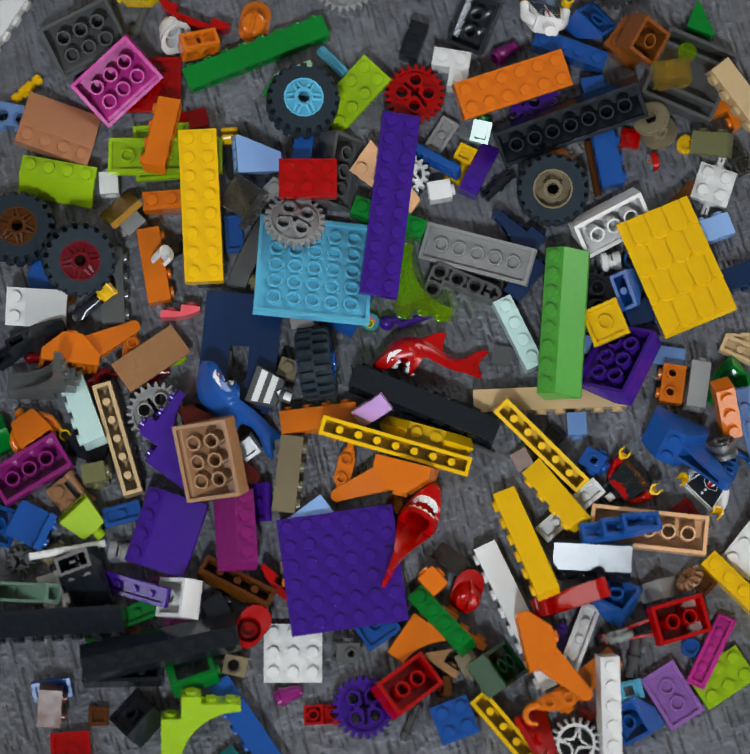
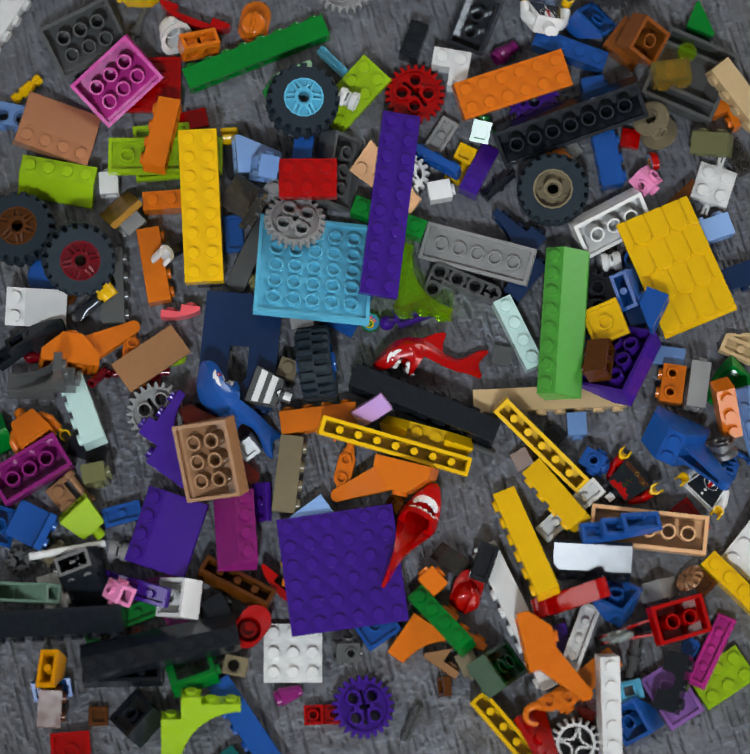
(50, 668): none -> light orange slope
(118, 439): tan brick -> none
(119, 592): none -> bright pink brick
(264, 167): none -> medium blue brick
(348, 98): none -> white wheel
(406, 685): red brick -> none
(454, 720): blue brick -> none
(483, 562): none -> black tile
(592, 168): reddish brown bar -> none
(598, 360): none -> reddish brown brick
(646, 181): none -> bright pink brick
(653, 305): none -> blue slope
(673, 699): none -> black arch
(683, 144): yellow tile -> none

